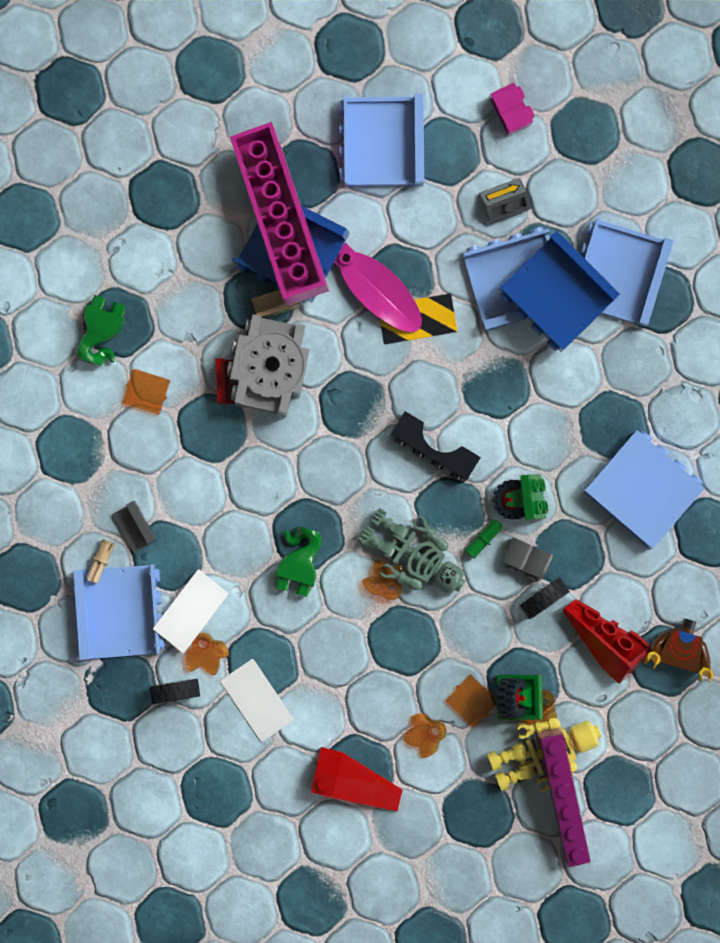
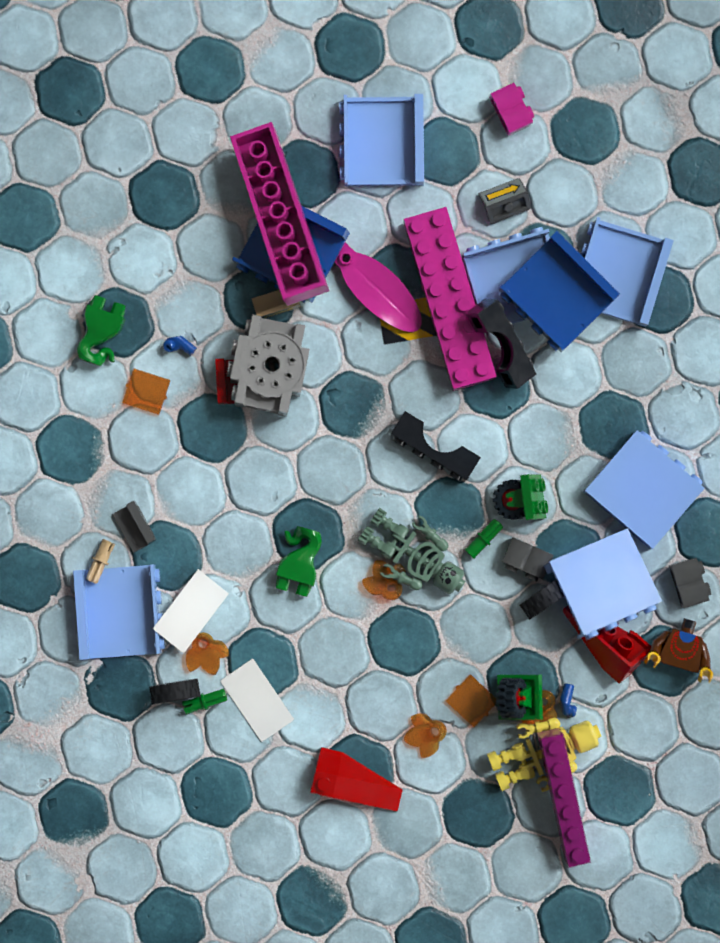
(178, 343): none -> blue arm
(204, 701): none -> green axle
(448, 298): none -> dark pink brick
(514, 366): none -> black arch
(565, 700): none -> blue arm
(605, 583): none -> light blue panel
(689, 582): none -> dark grey brick

